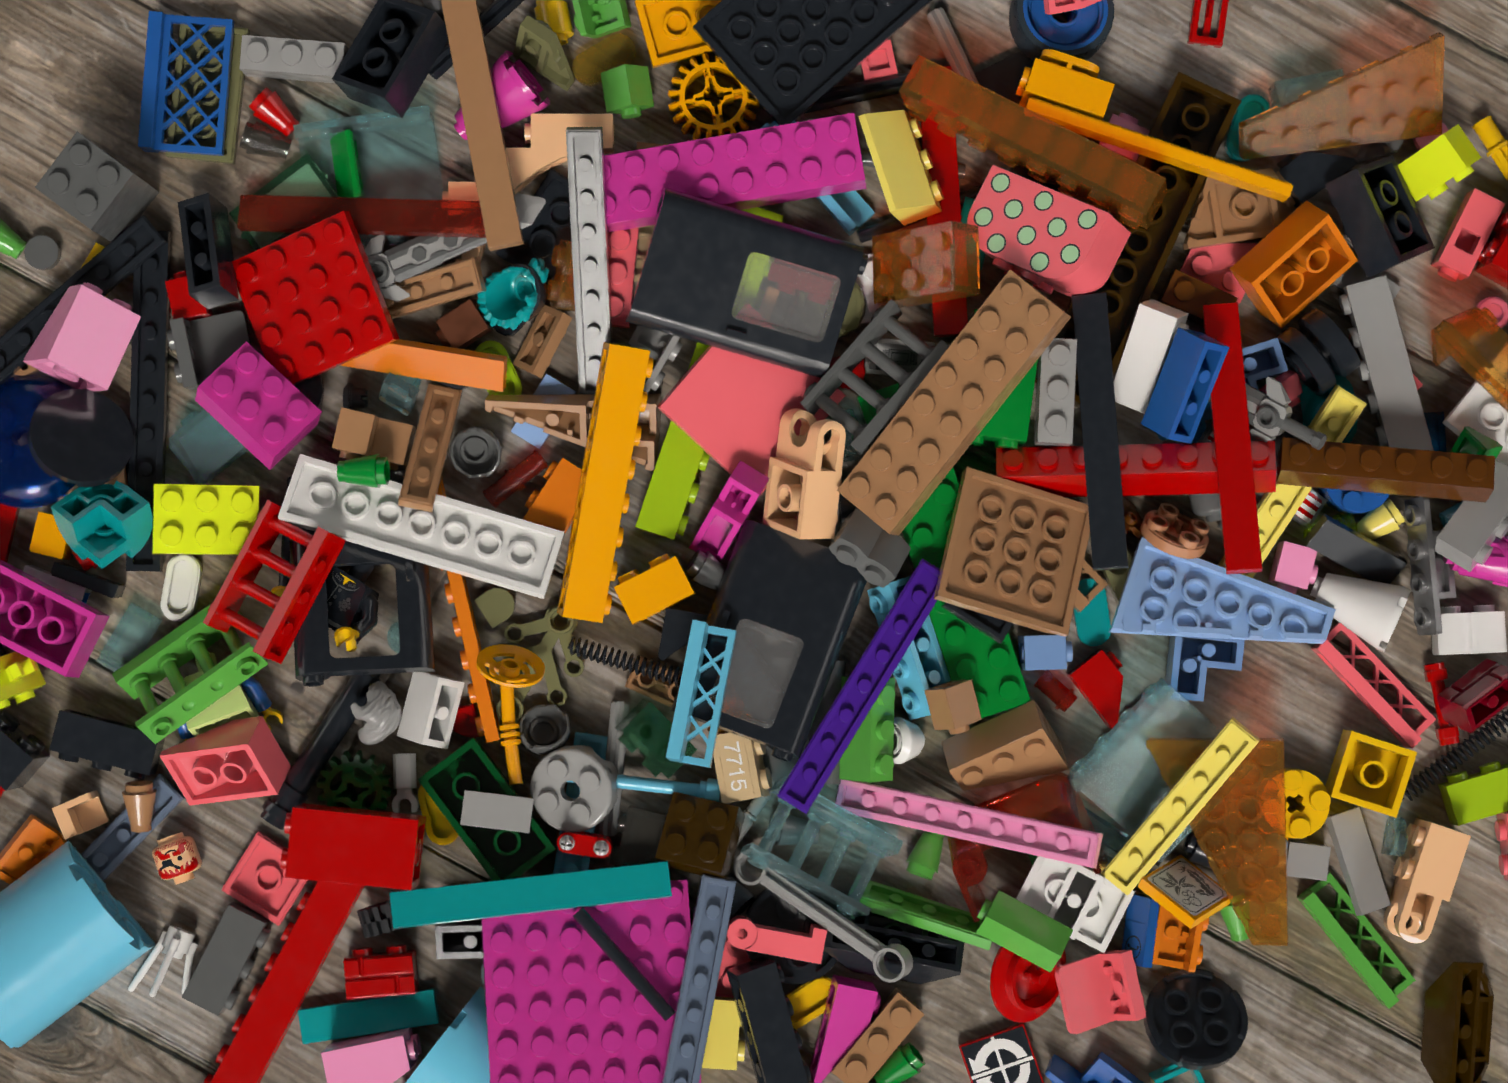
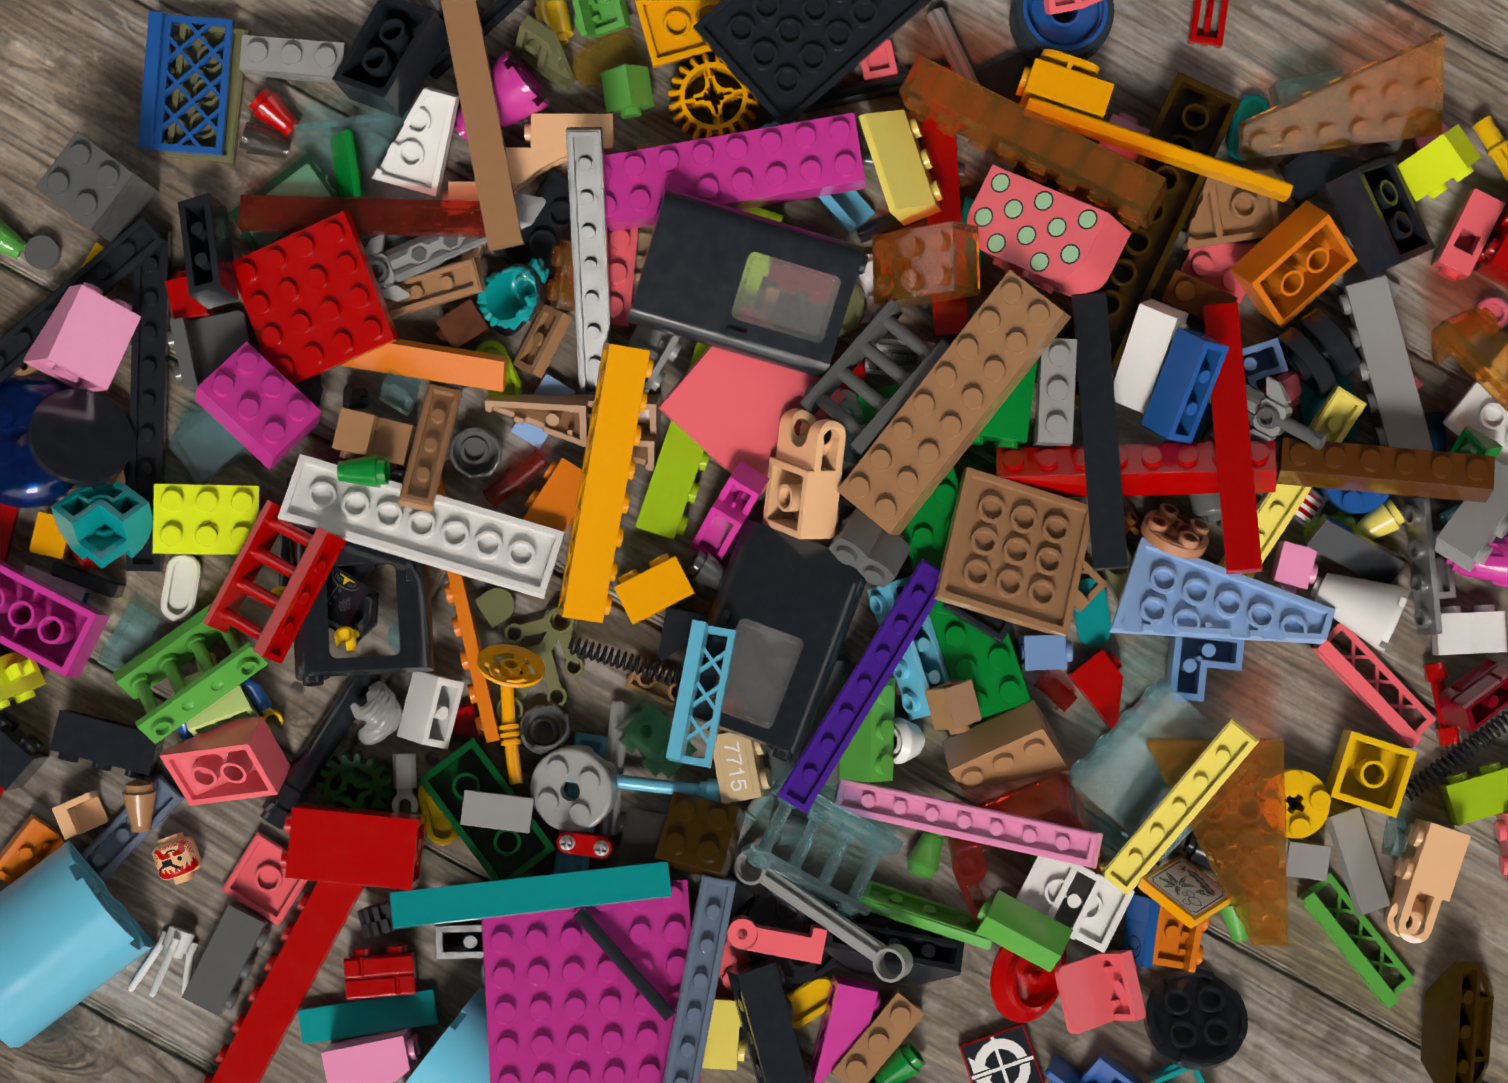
(422, 146): none -> white wing

